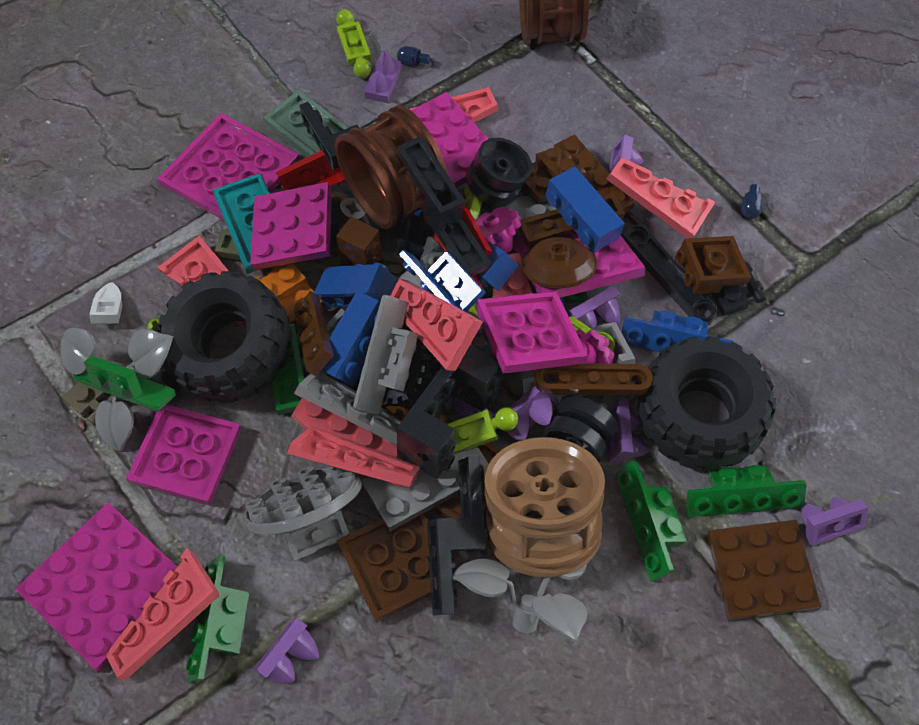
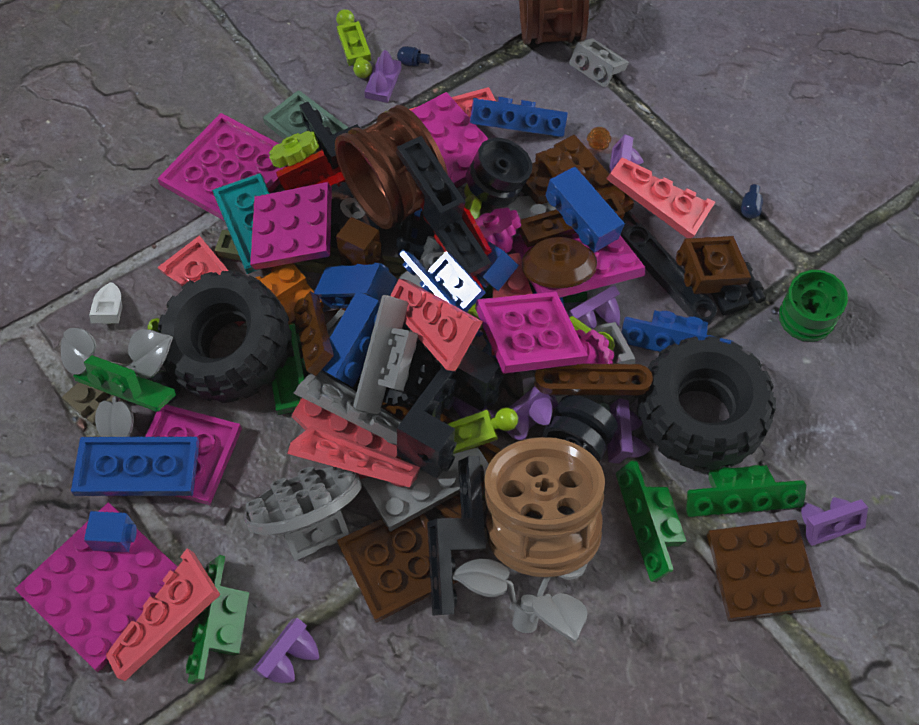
(110, 531): none -> blue brick
(135, 466): none -> blue plate
(294, 149): none -> lime plant
(518, 117): none -> blue bracket
(597, 61): none -> light grey bracket
(599, 138): none -> clear orange plate
(813, 305): none -> green wheel

